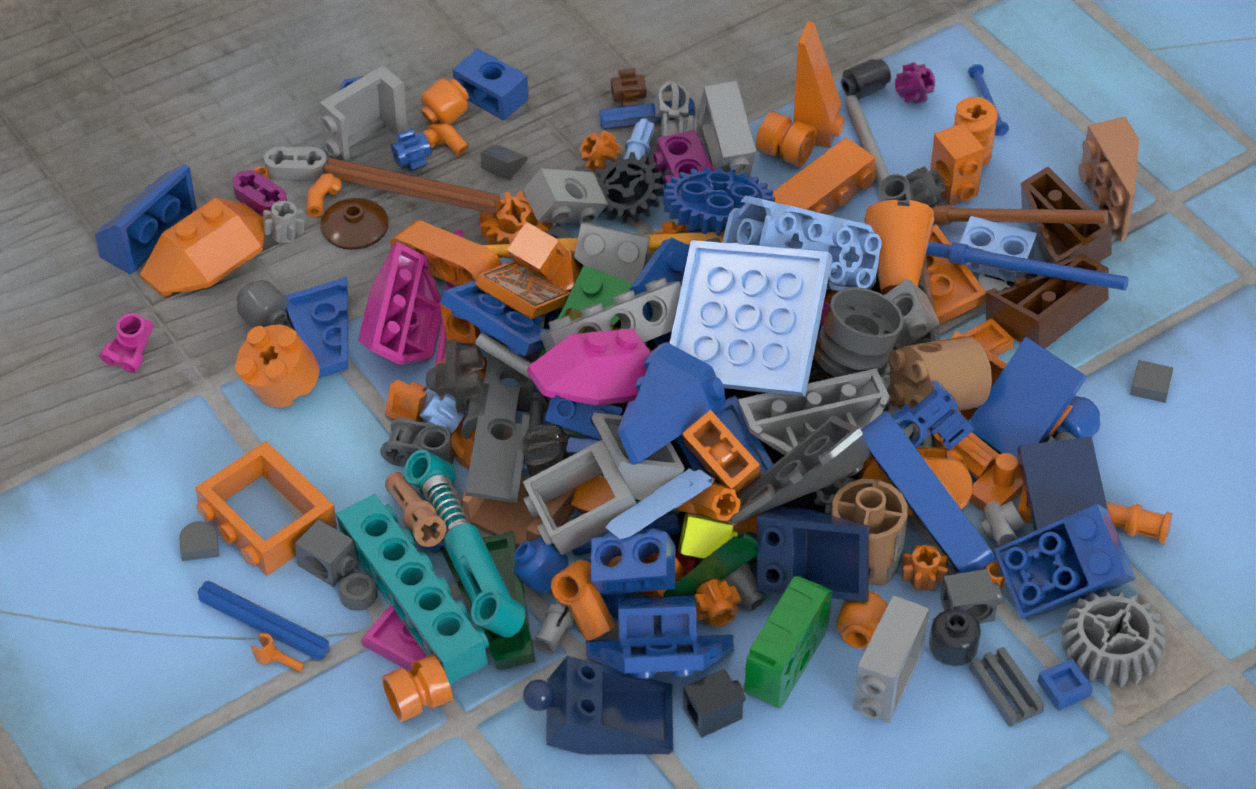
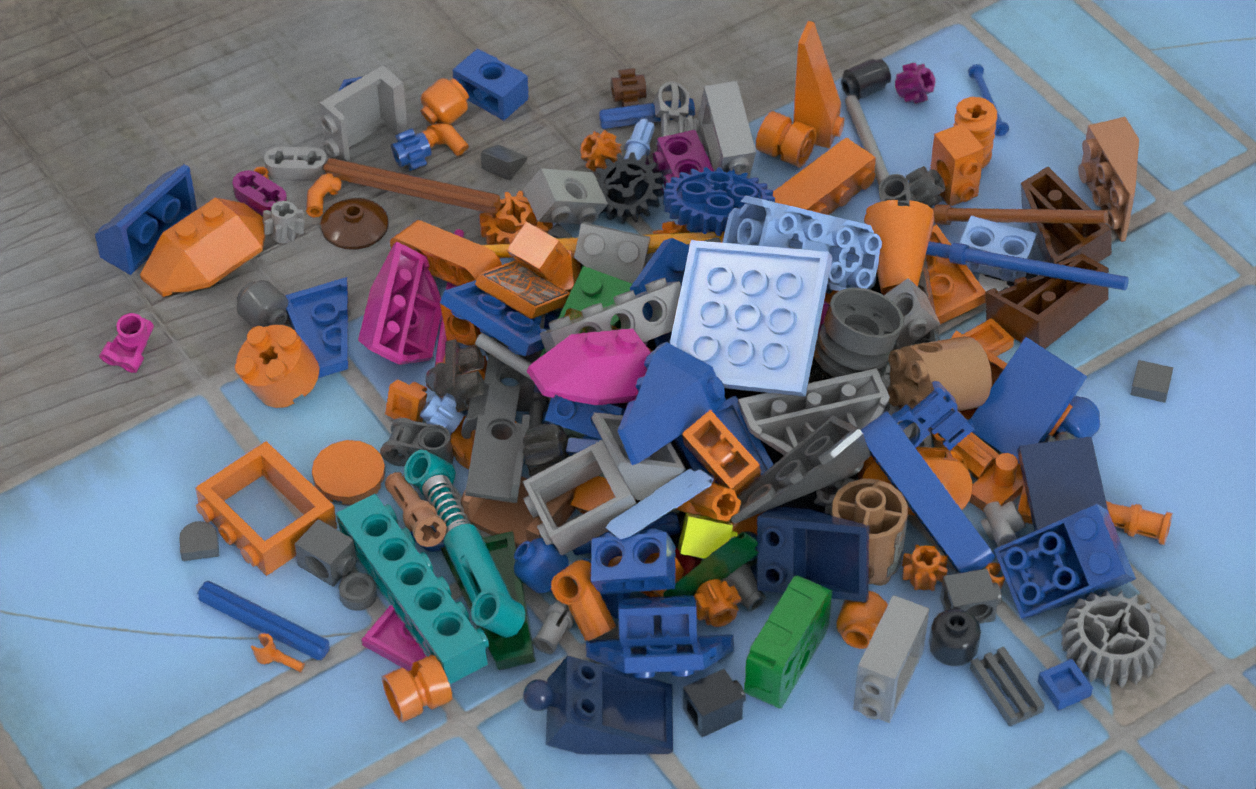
(348, 471): none -> orange tile

